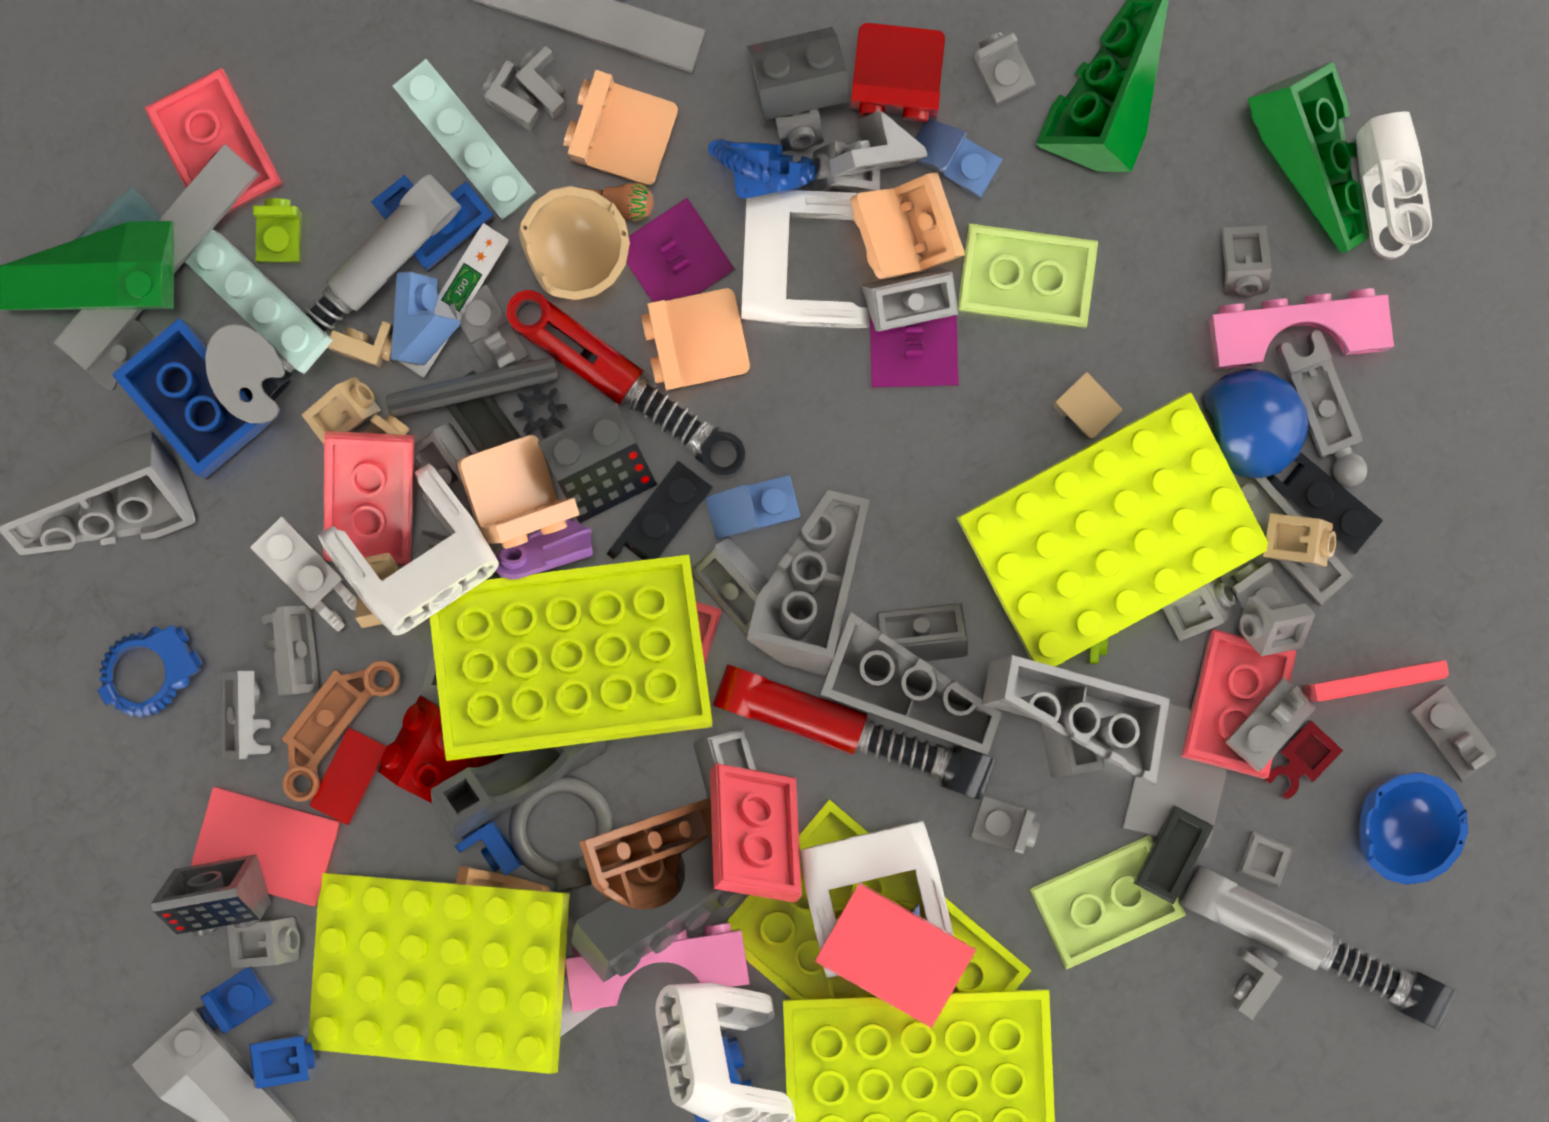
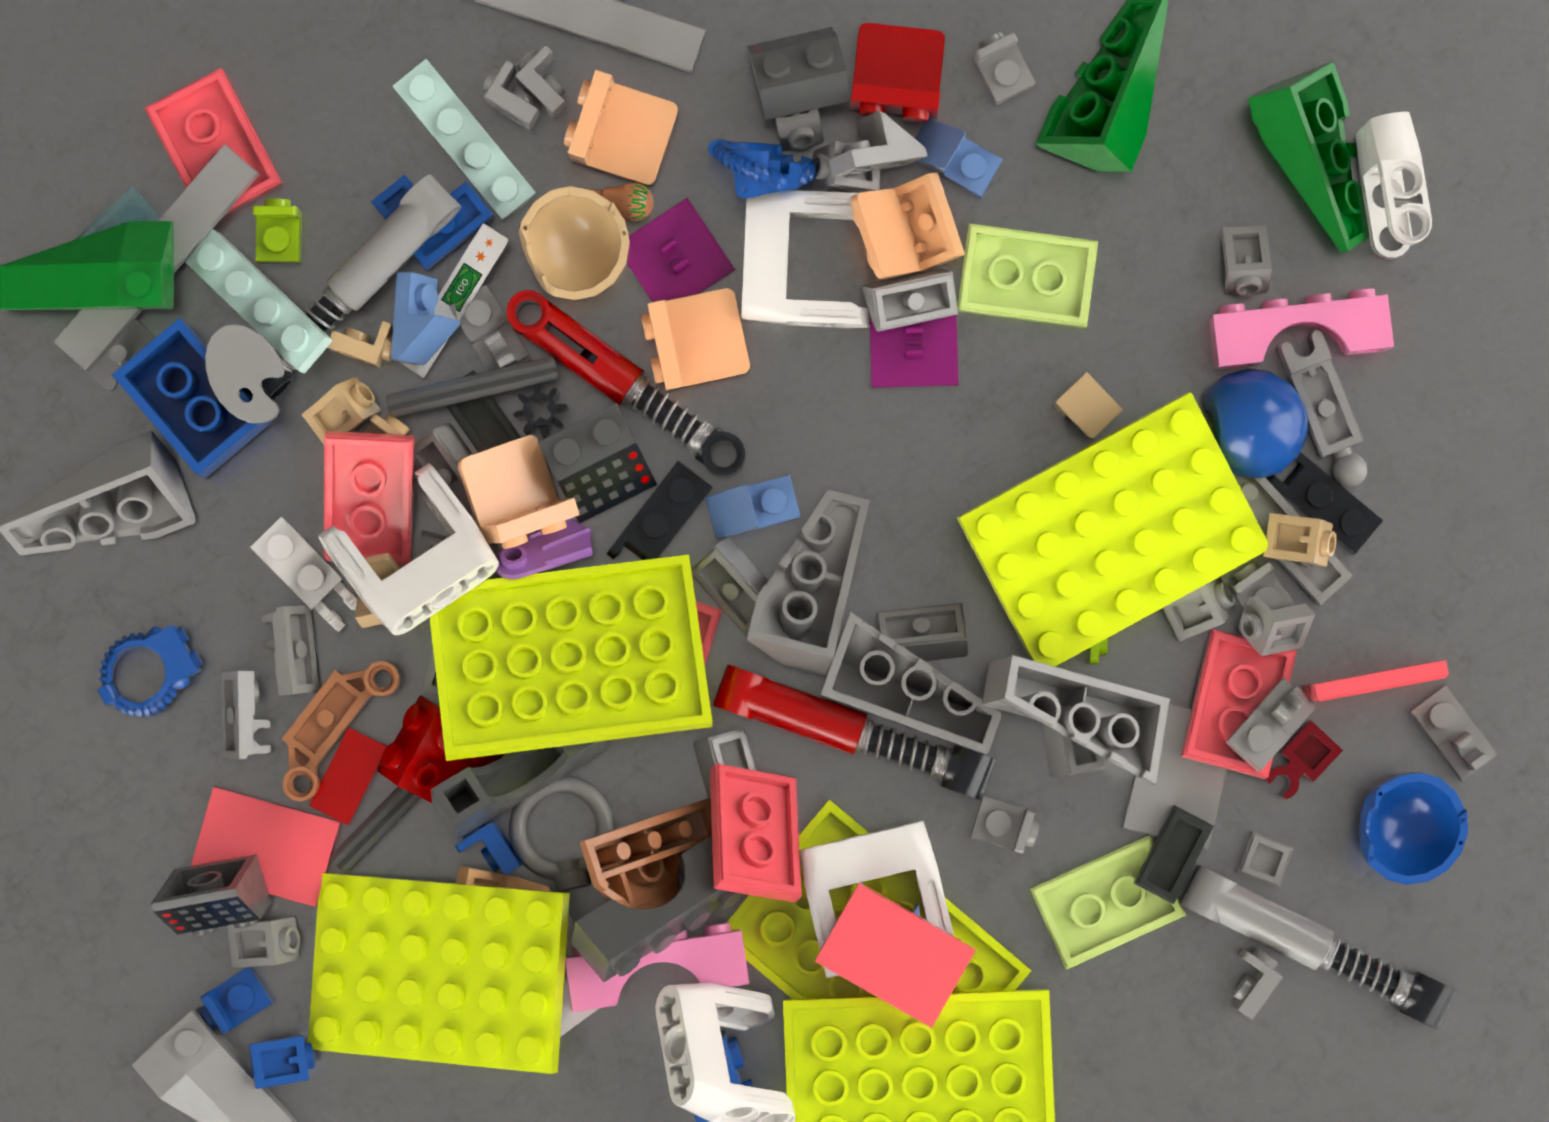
(373, 829): none -> dark grey axle

